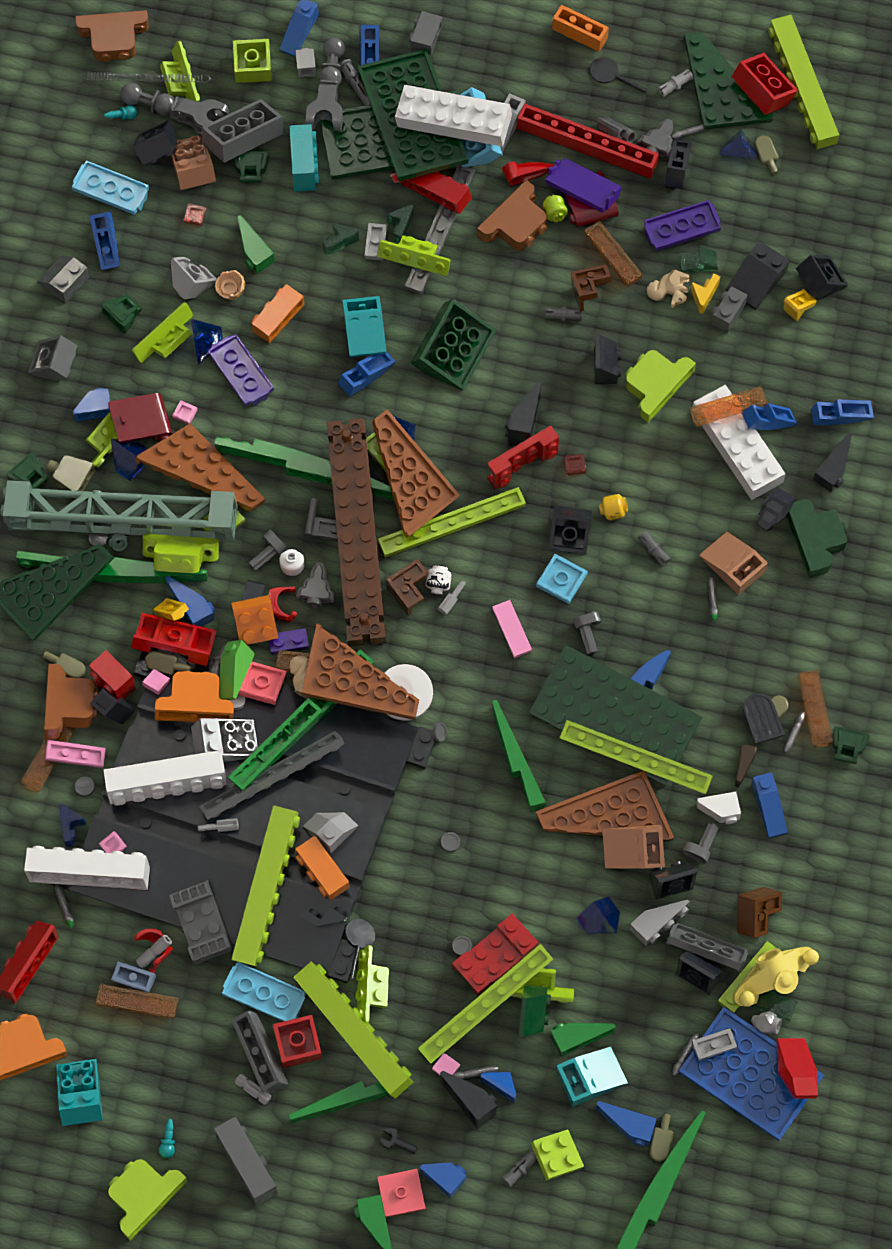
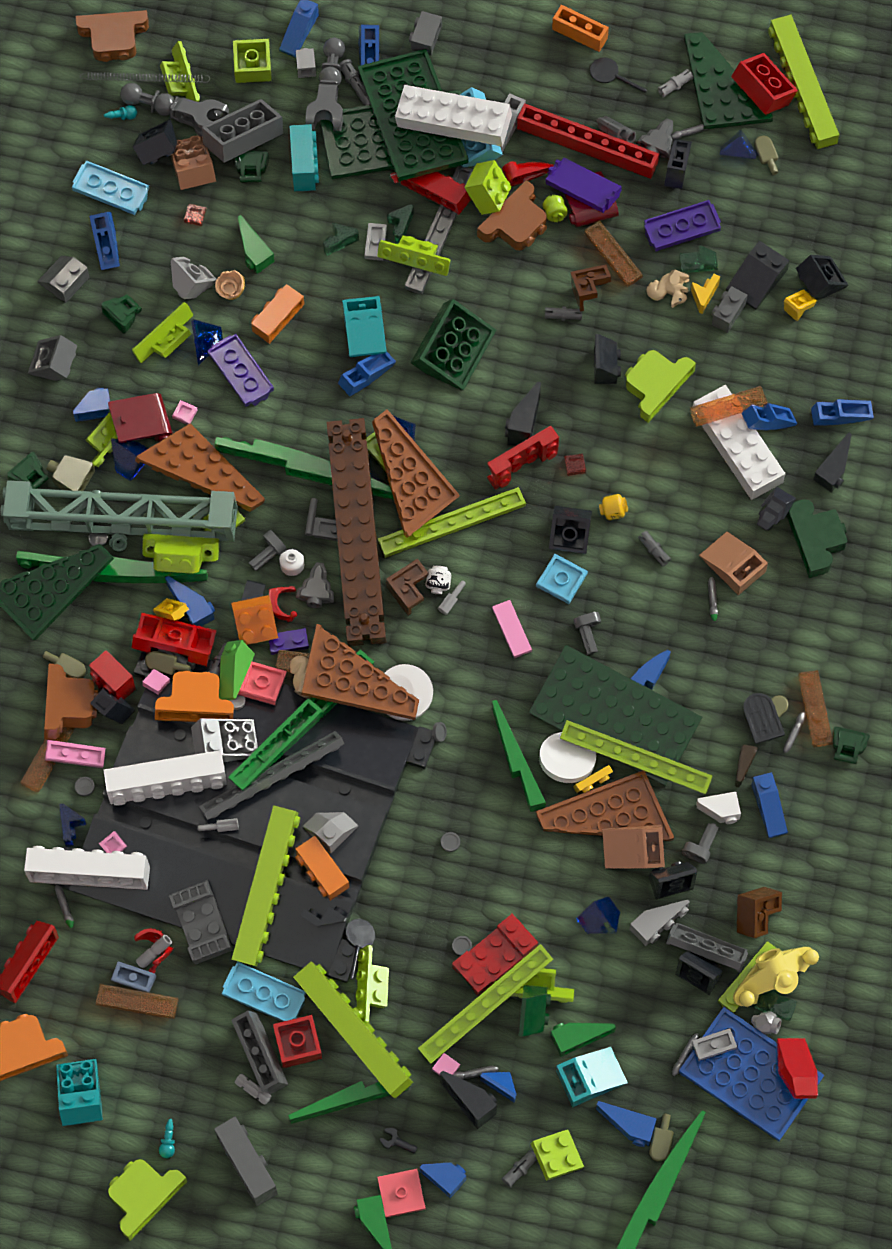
(487, 187): none -> lime brick
(565, 760): none -> white piece
(586, 784): none -> yellow plate

